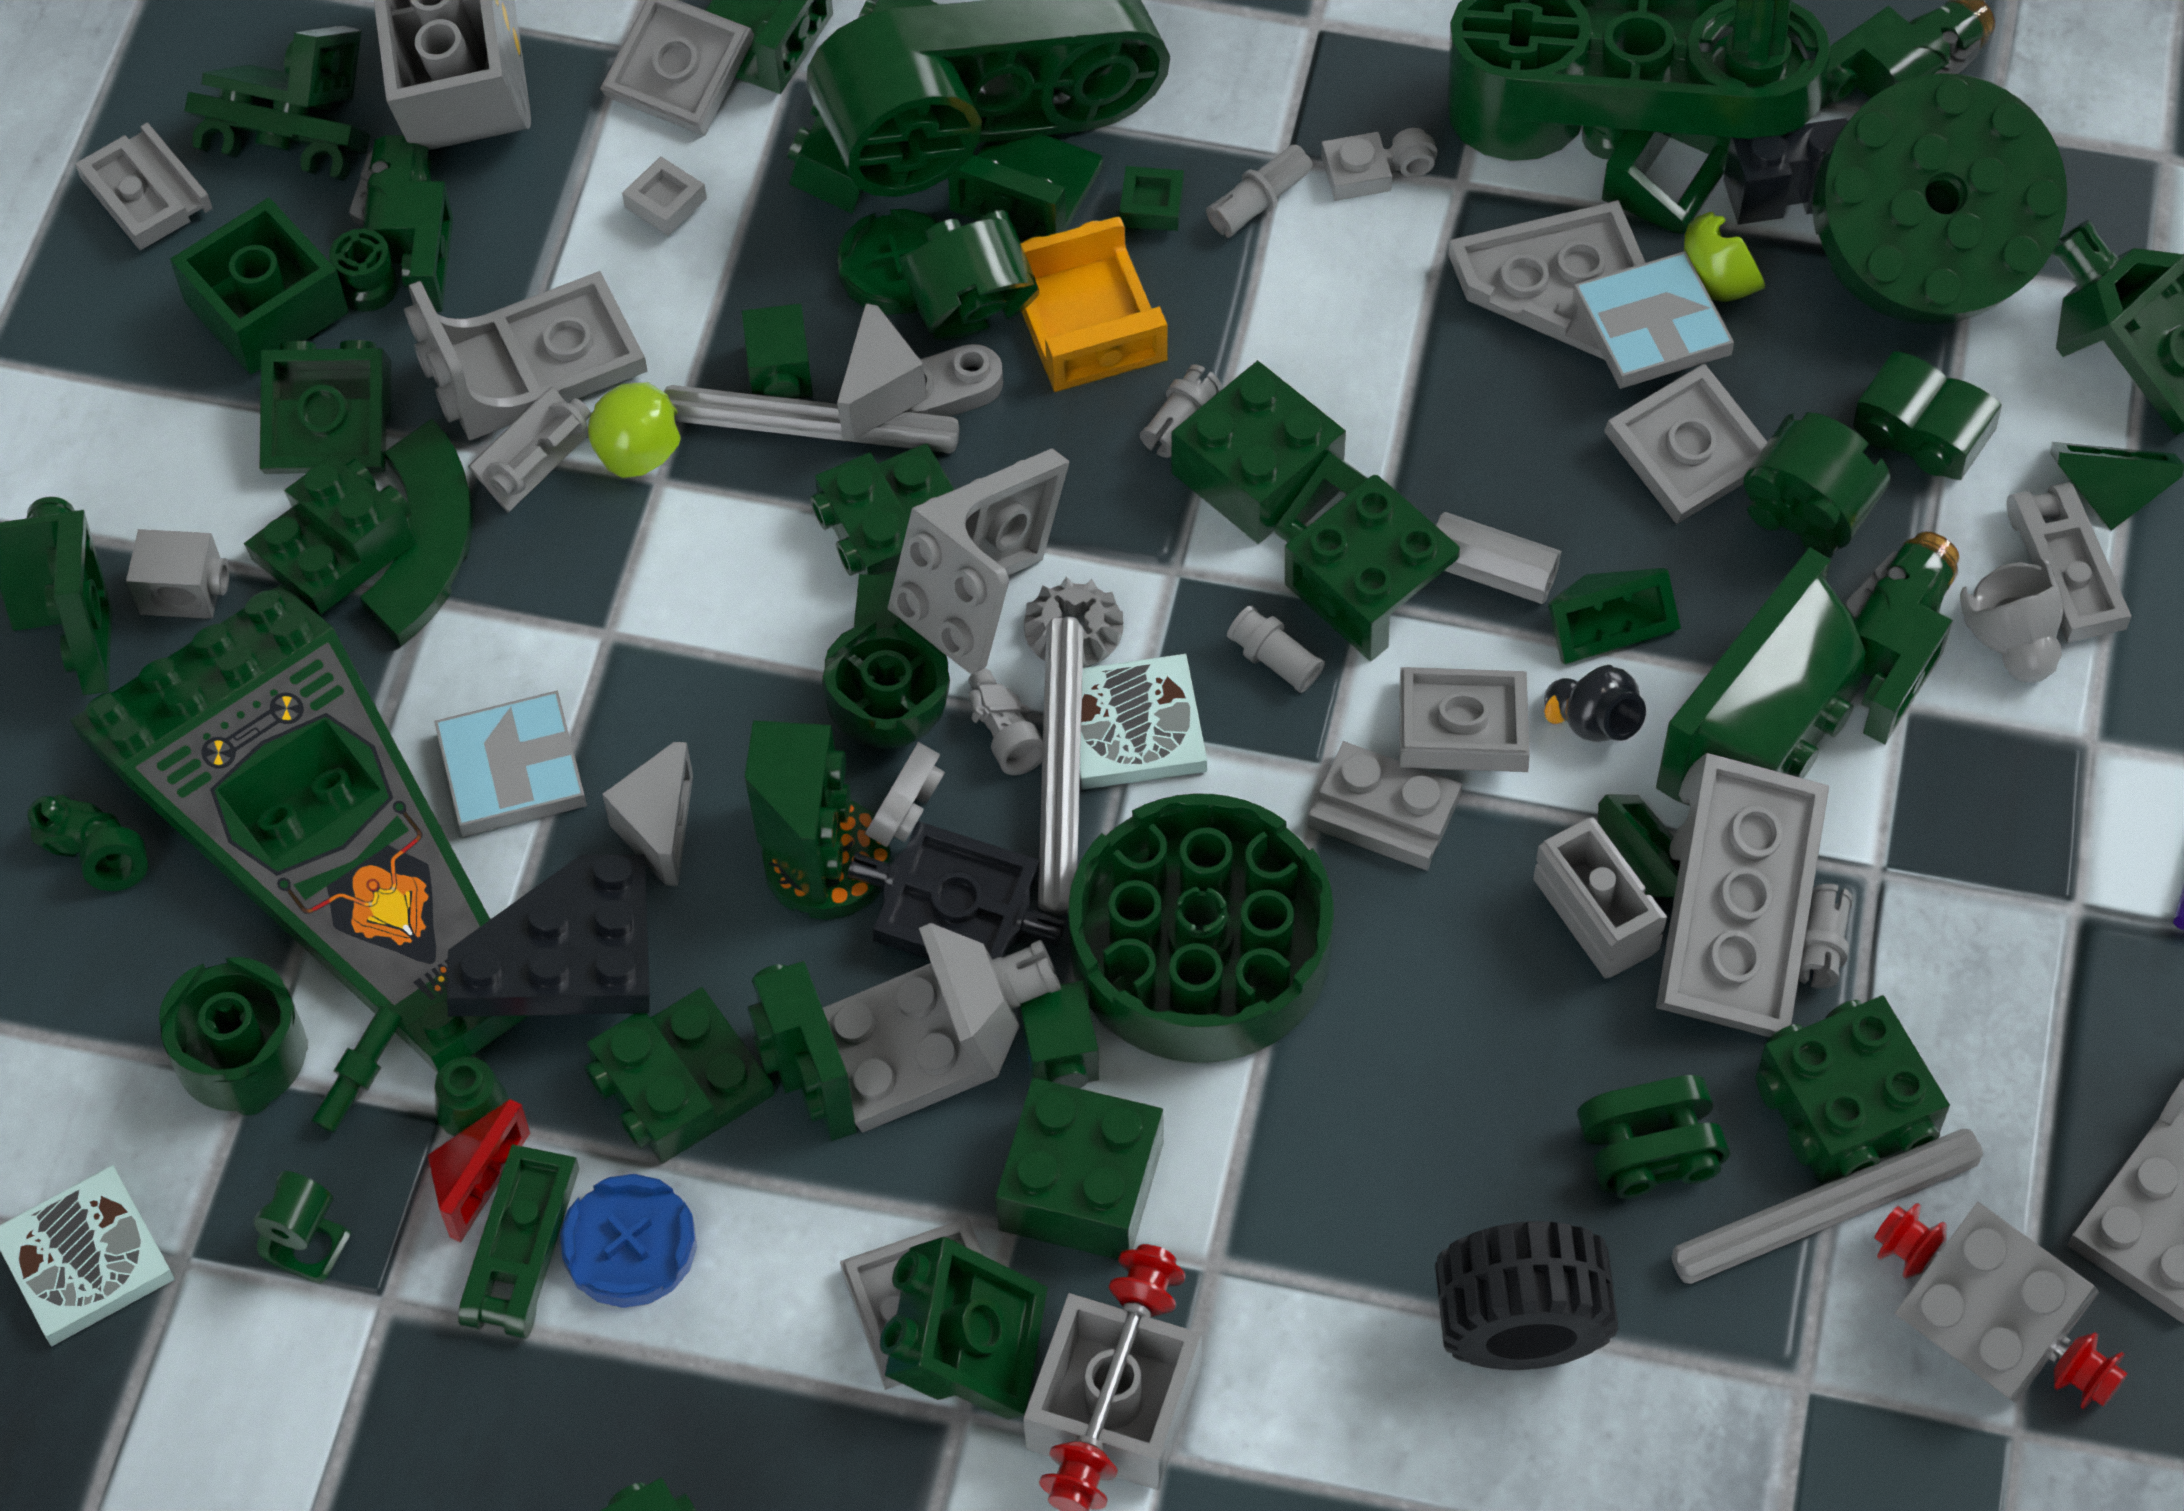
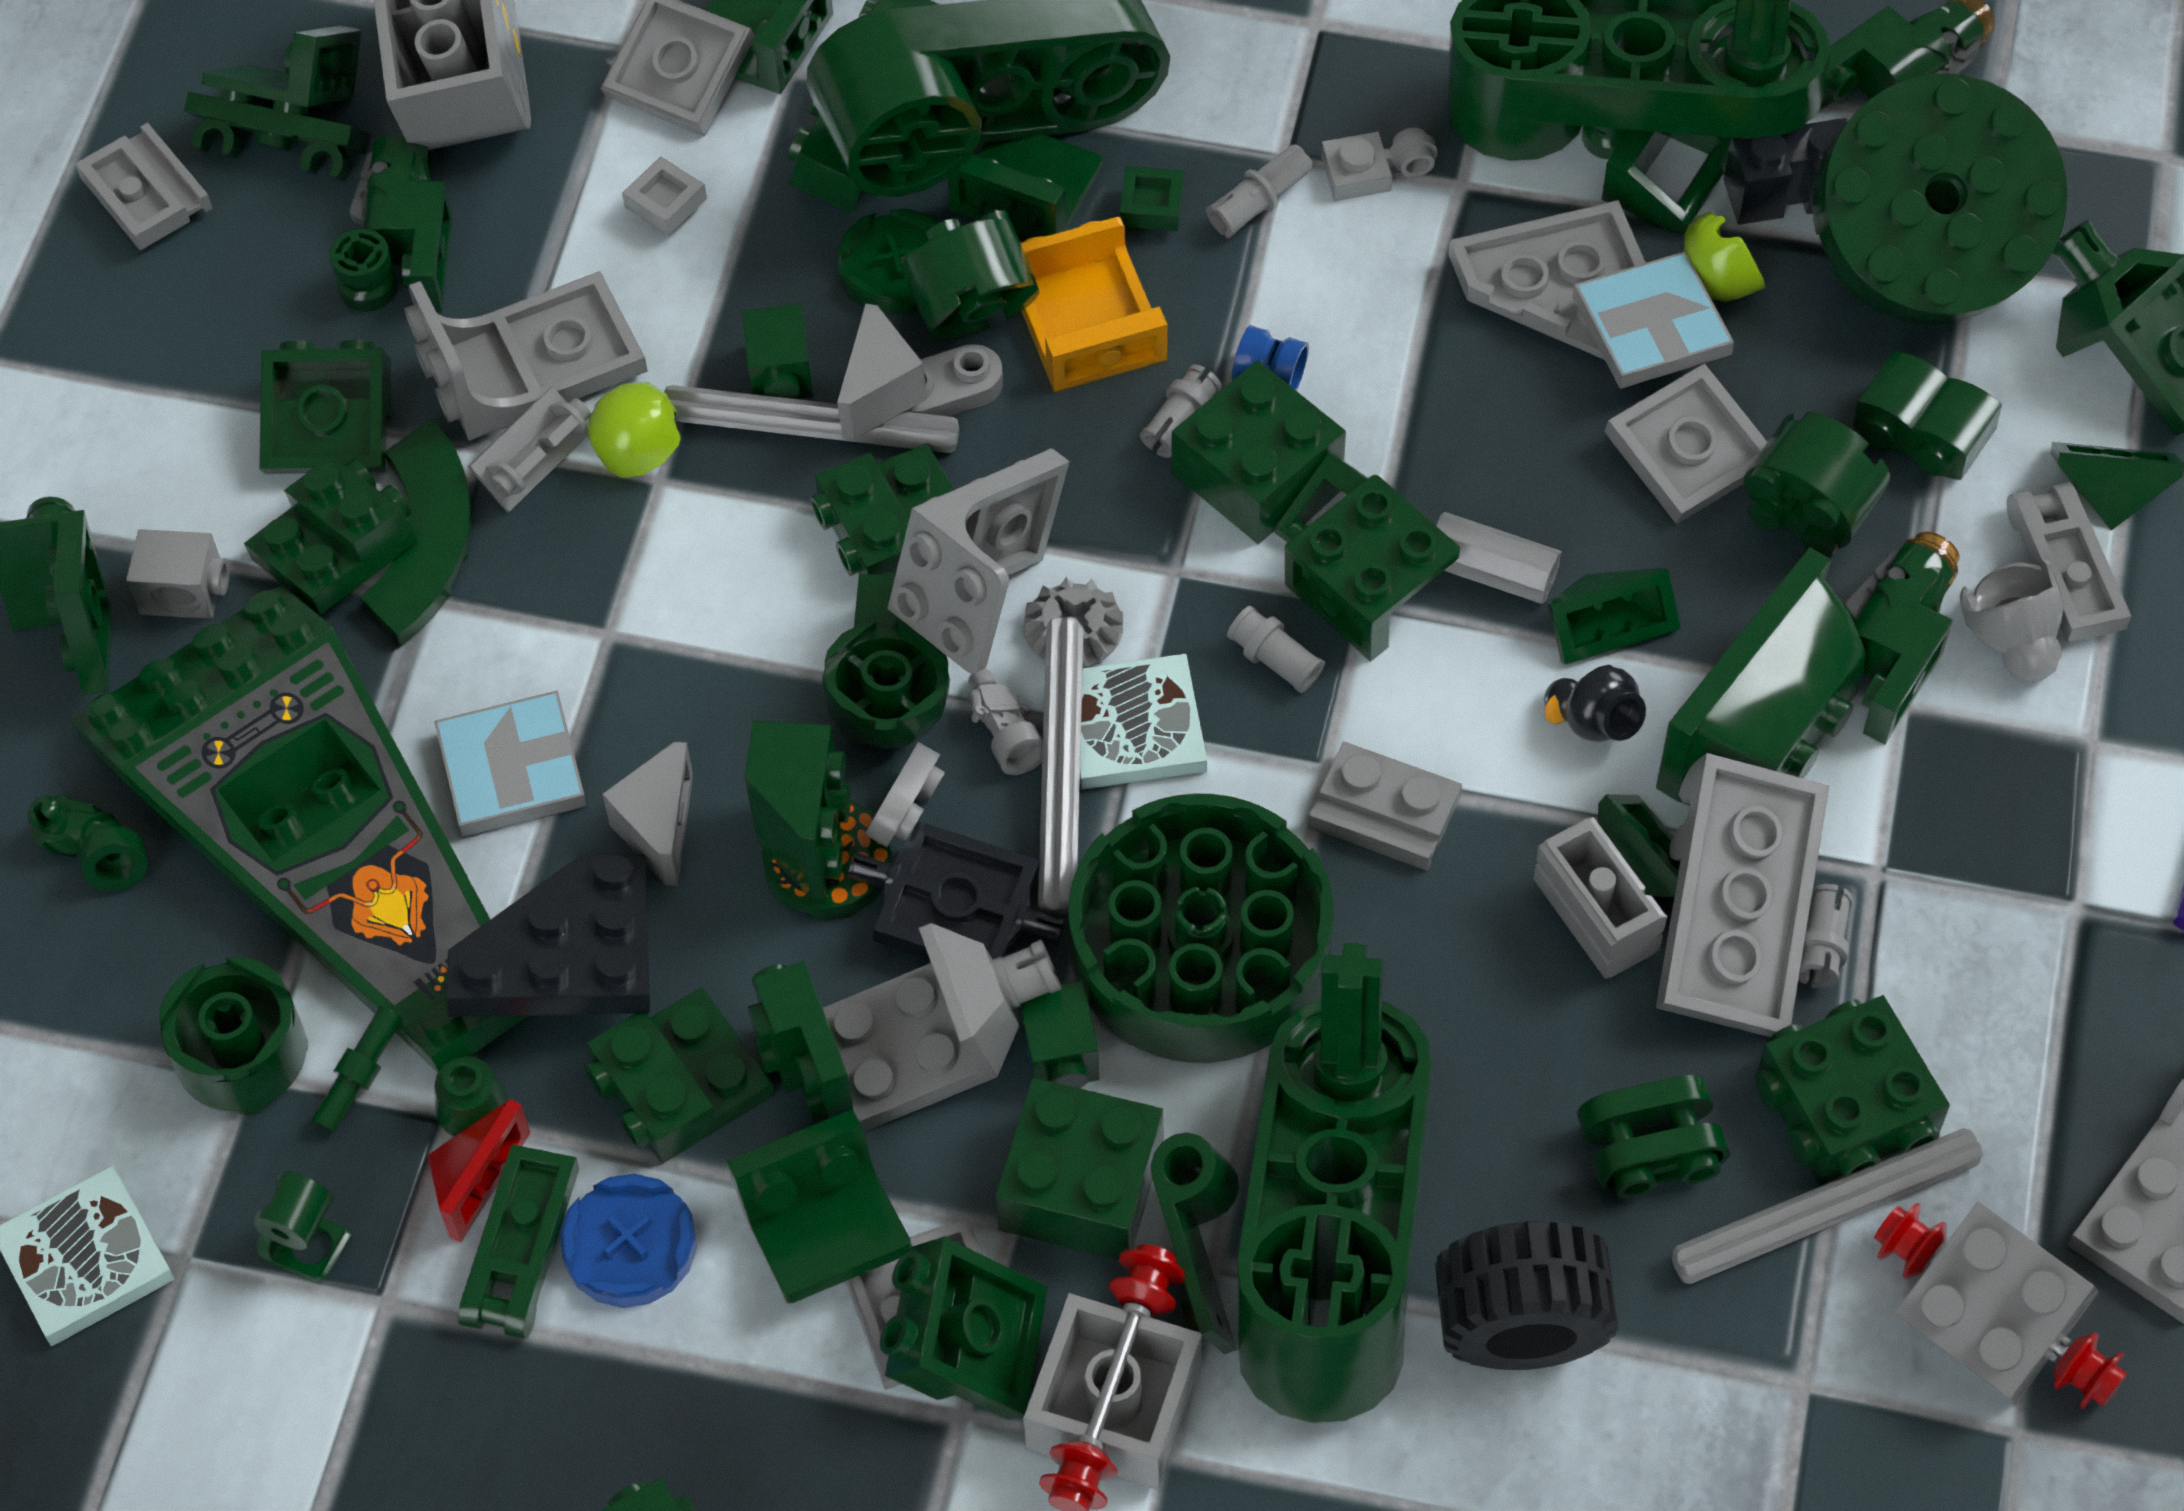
(259, 284): dark green brick -> none
(818, 1207): none -> dark green bracket
(1194, 1188): none -> dark green door
(1283, 357): none -> blue wheel
(1349, 1106): none -> dark green beam
(1463, 719): light grey tile -> none

